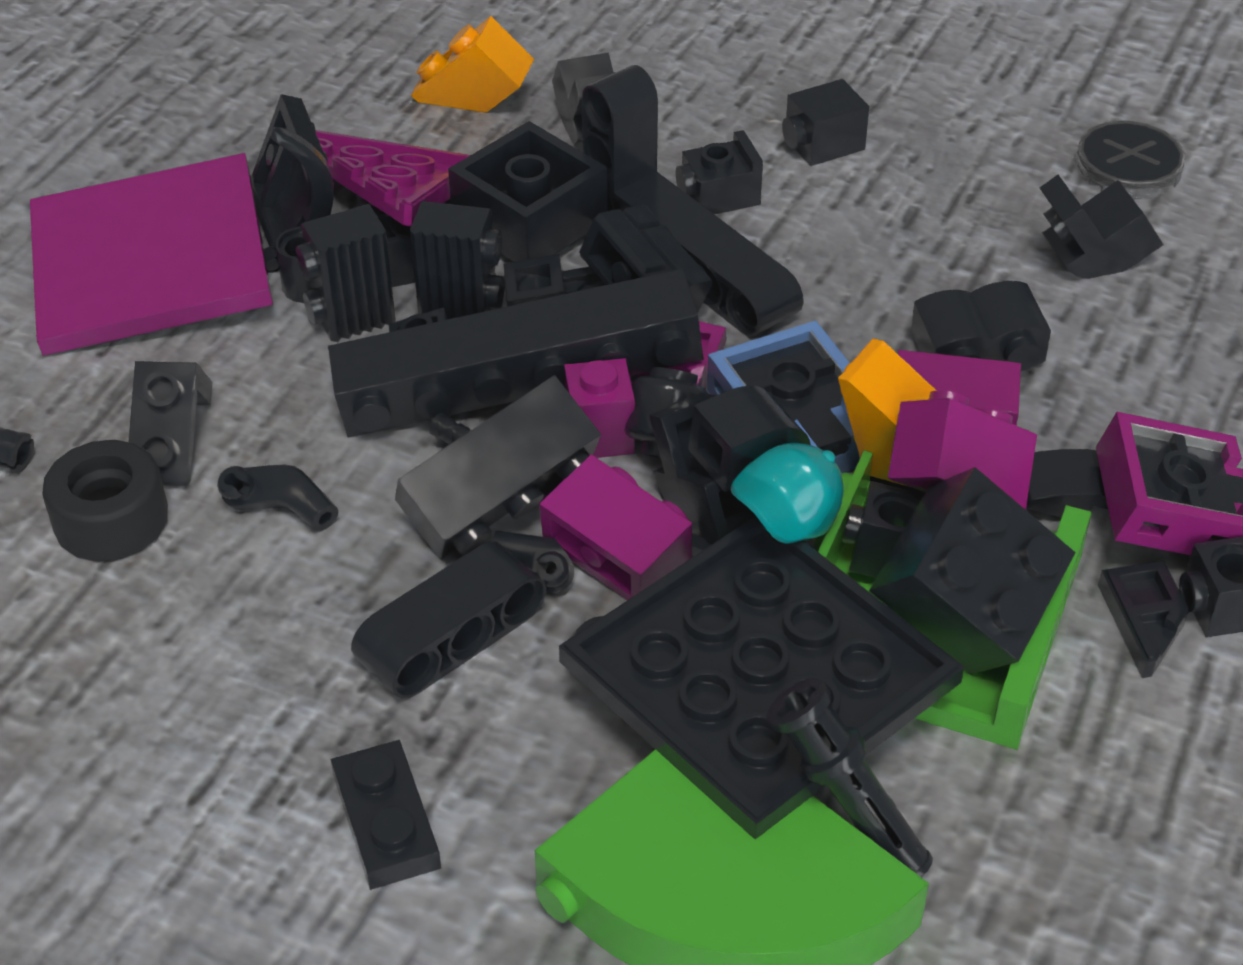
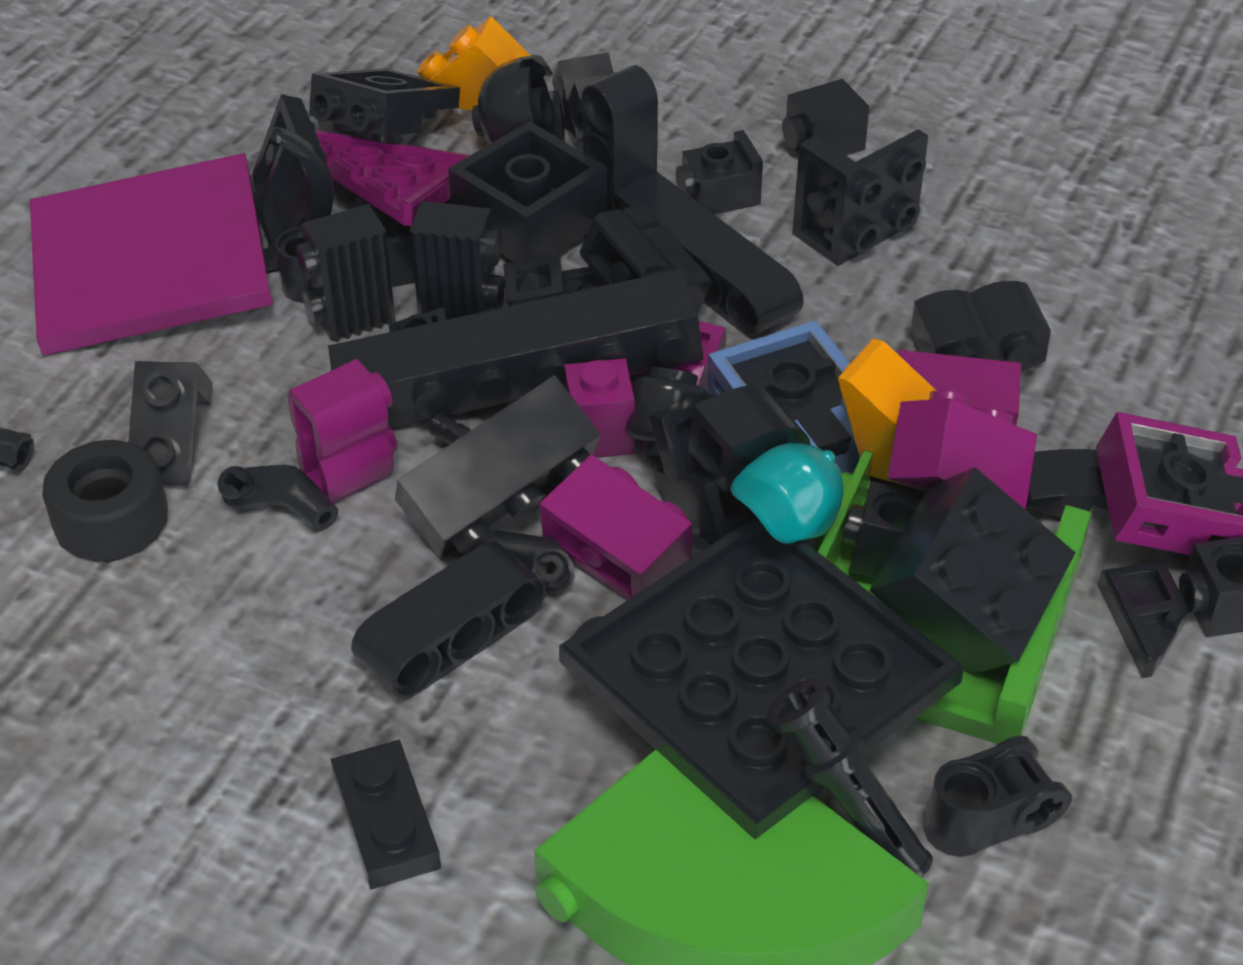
(343, 429): none -> magenta brick
(378, 101): none -> black plate
(516, 95): none -> black cylinder
(854, 205): none -> black bracket
(992, 798): none -> black piece
(1100, 235): black brick -> none
(1135, 154): tile -> none

